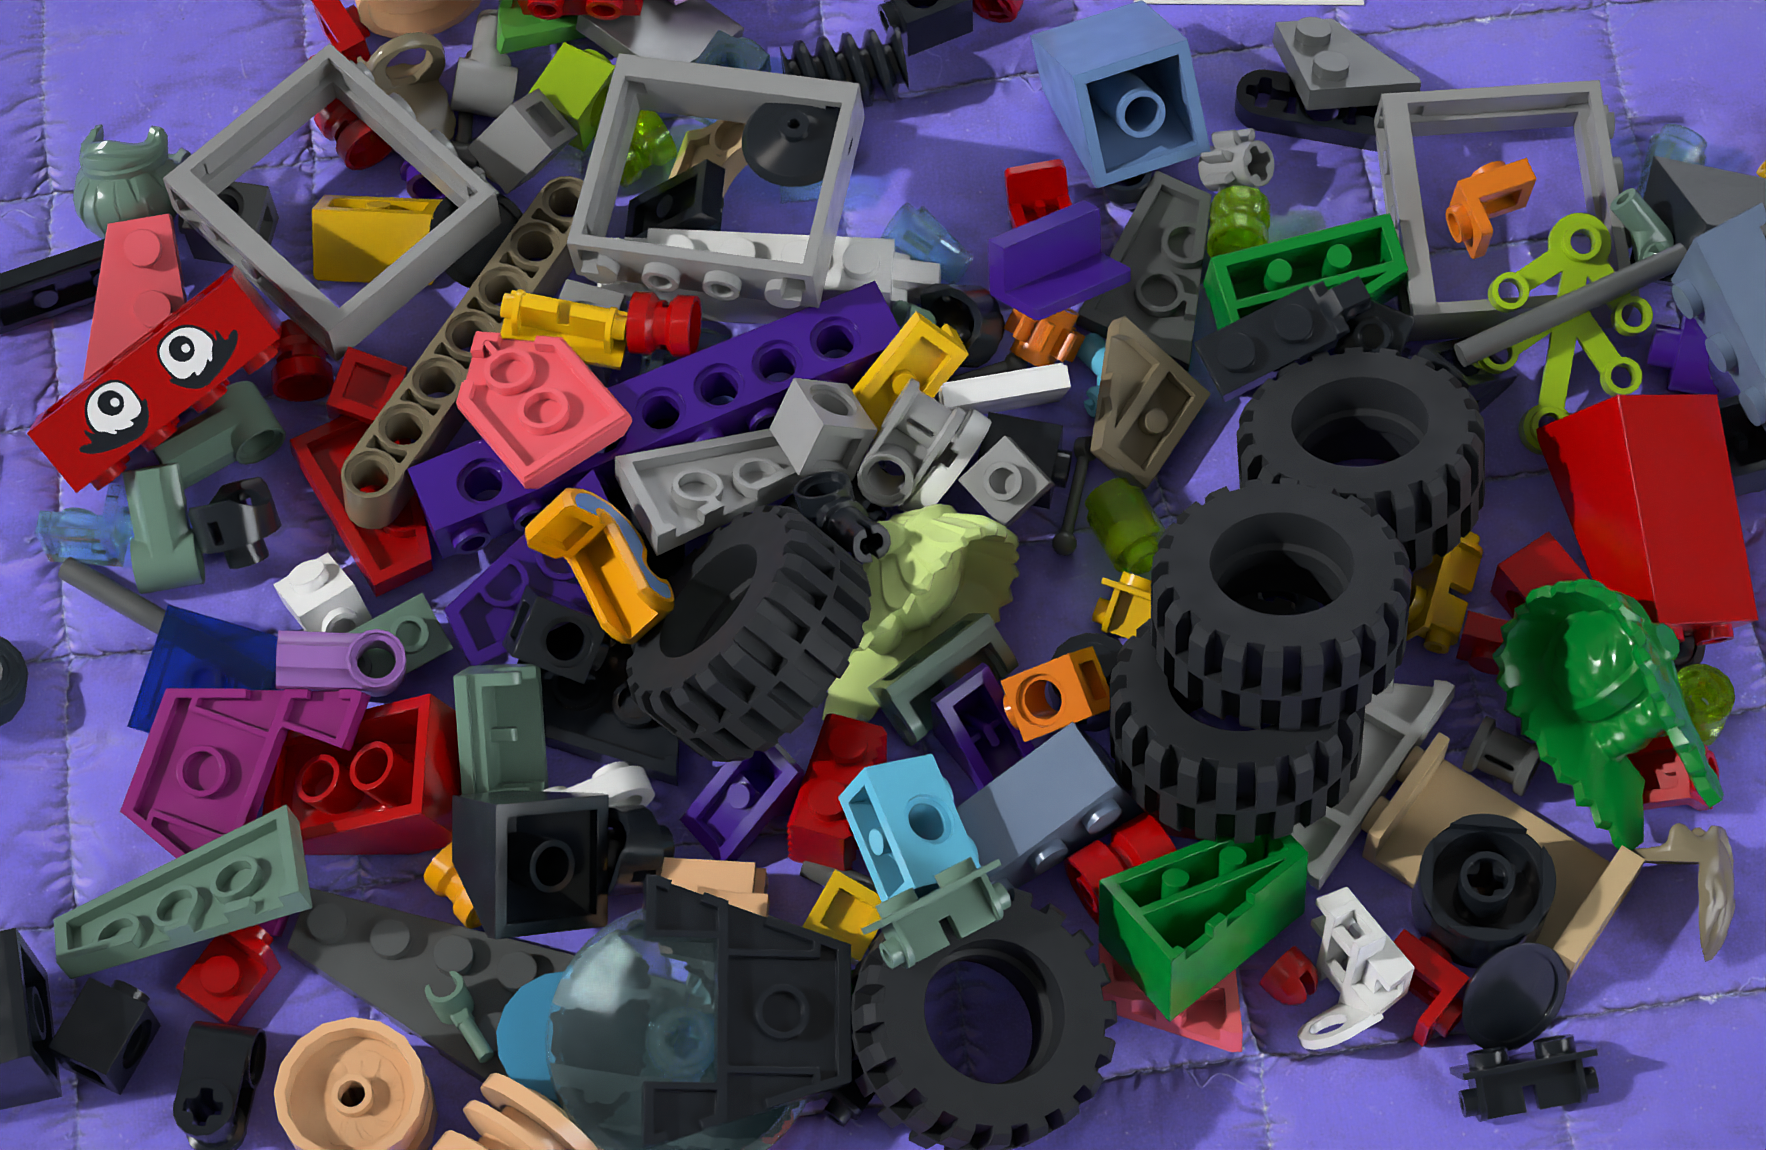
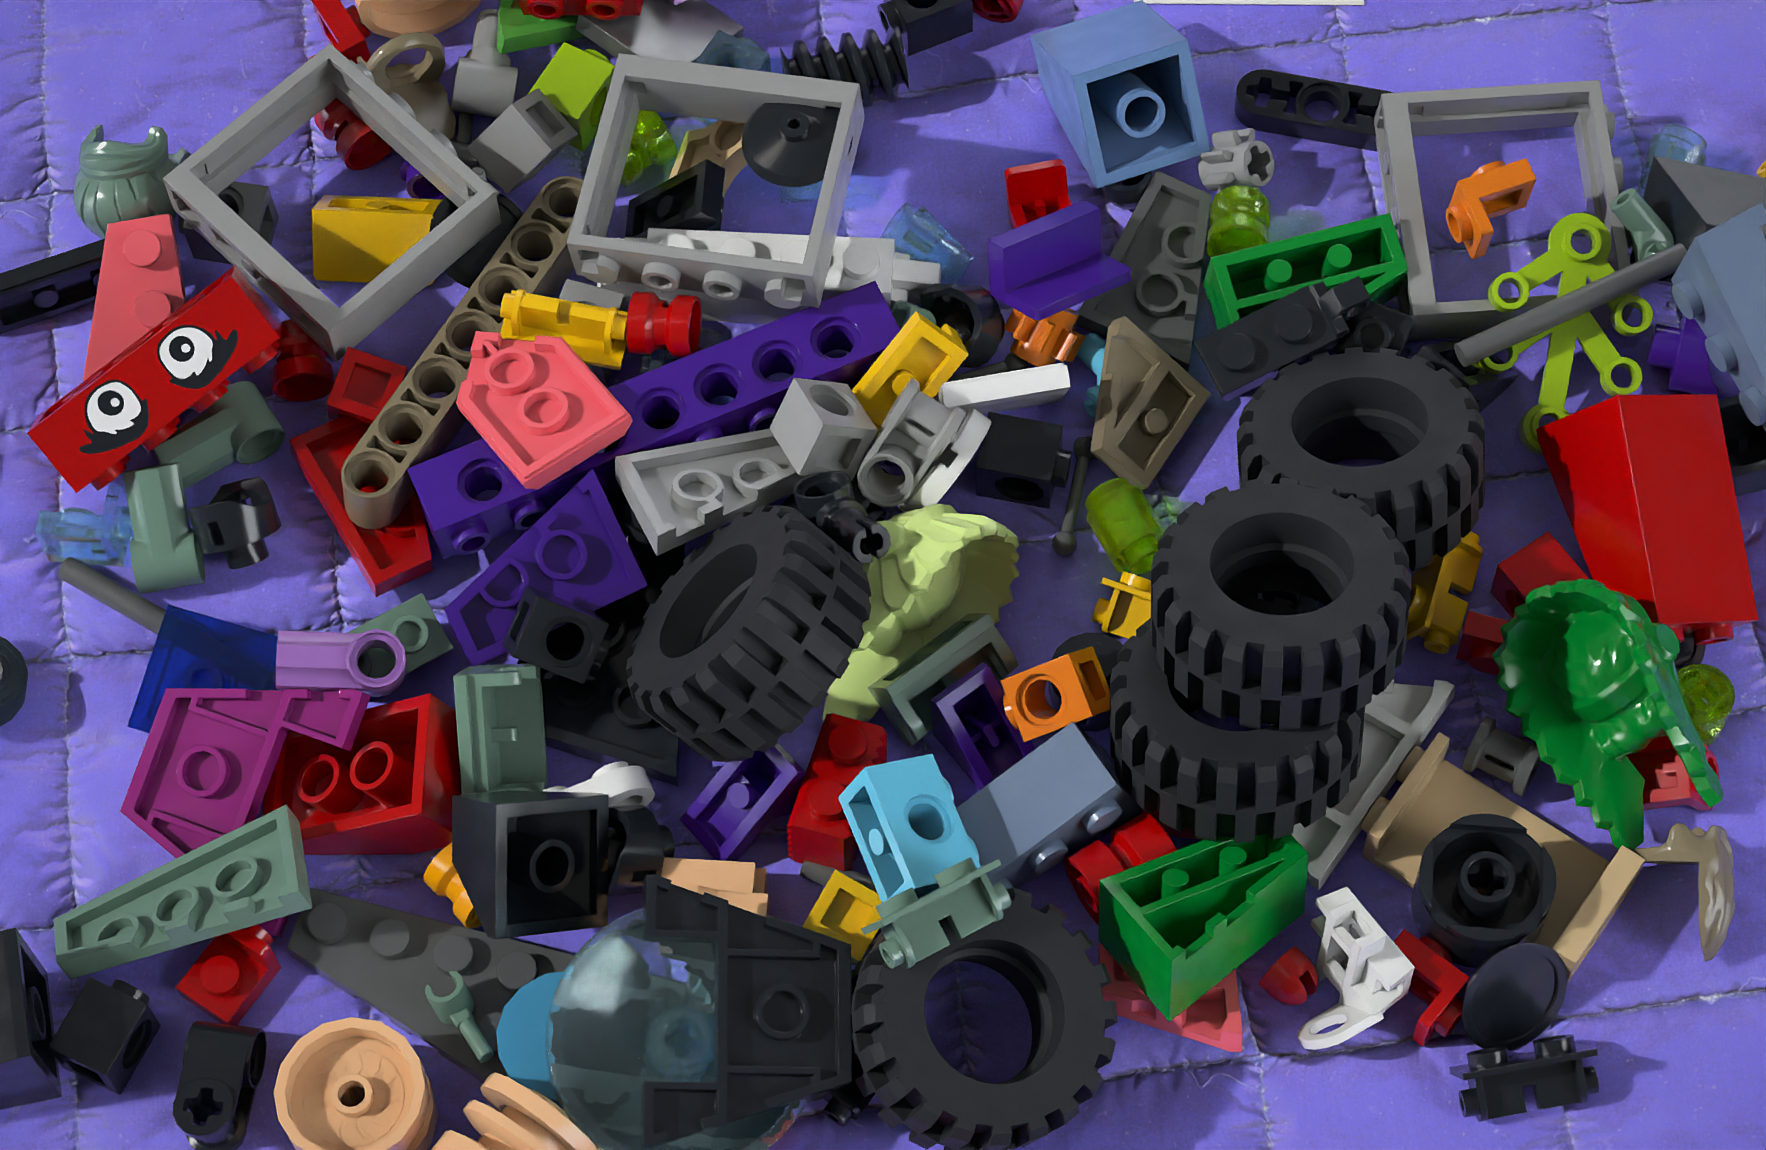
(322, 597): white bracket -> none
(606, 560): light orange animal -> none
(1006, 481): light grey brick -> none
(1336, 66): wing -> none

